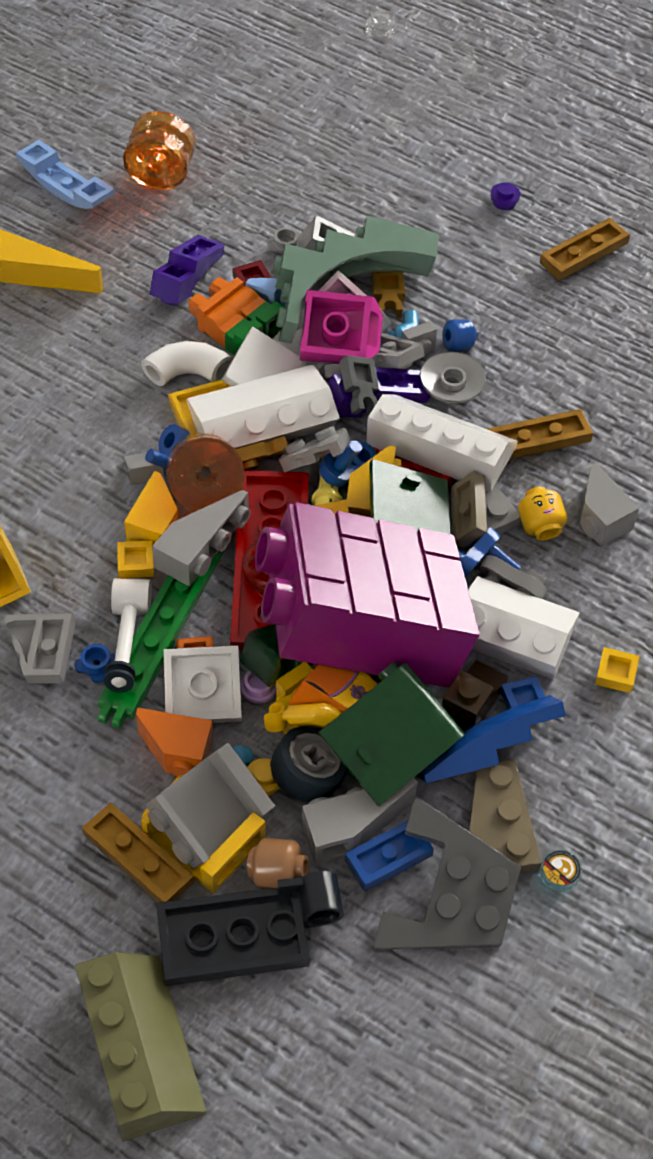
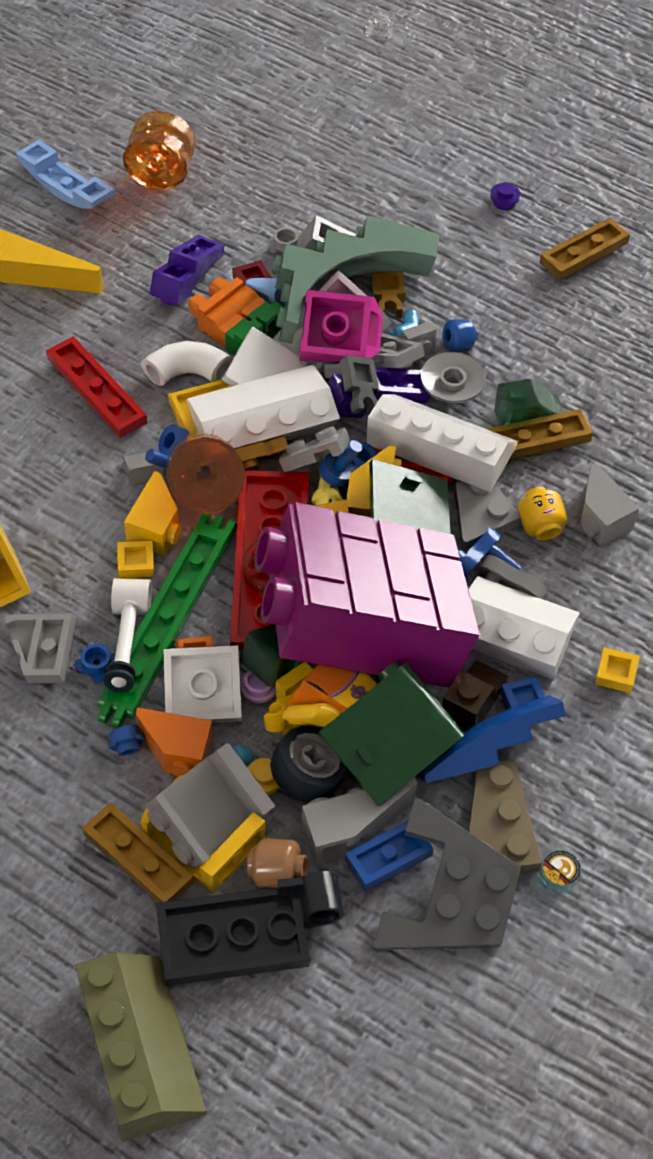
(97, 387): none -> red plate
(126, 740): none -> blue plate
(194, 540): light grey slope -> none
(468, 509): dark tan plate -> none
(524, 401): none -> clear green slope

